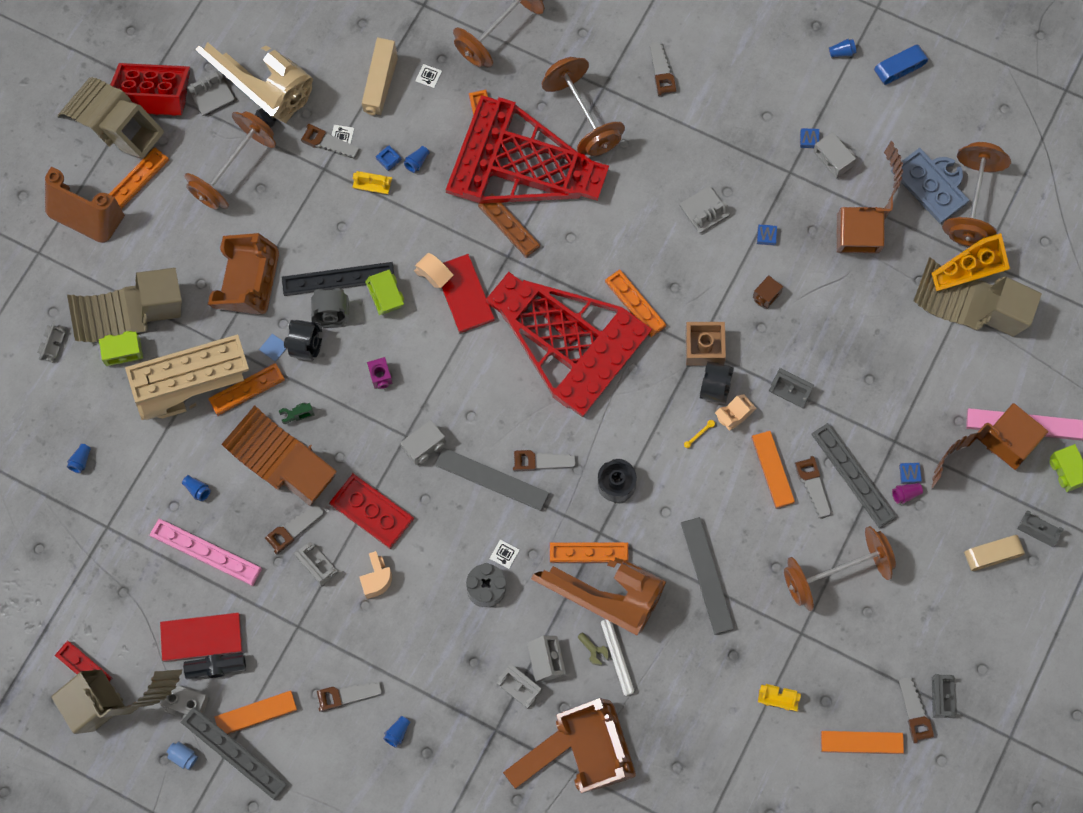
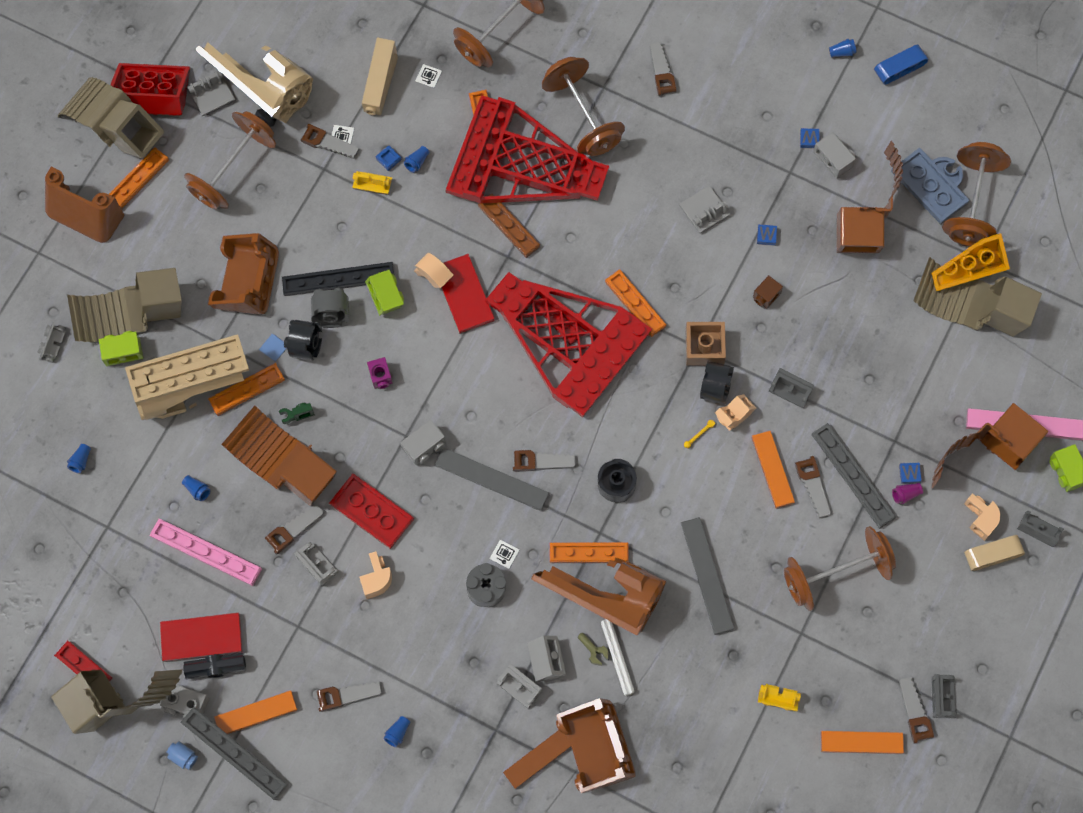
(988, 516): none -> light nougat brick

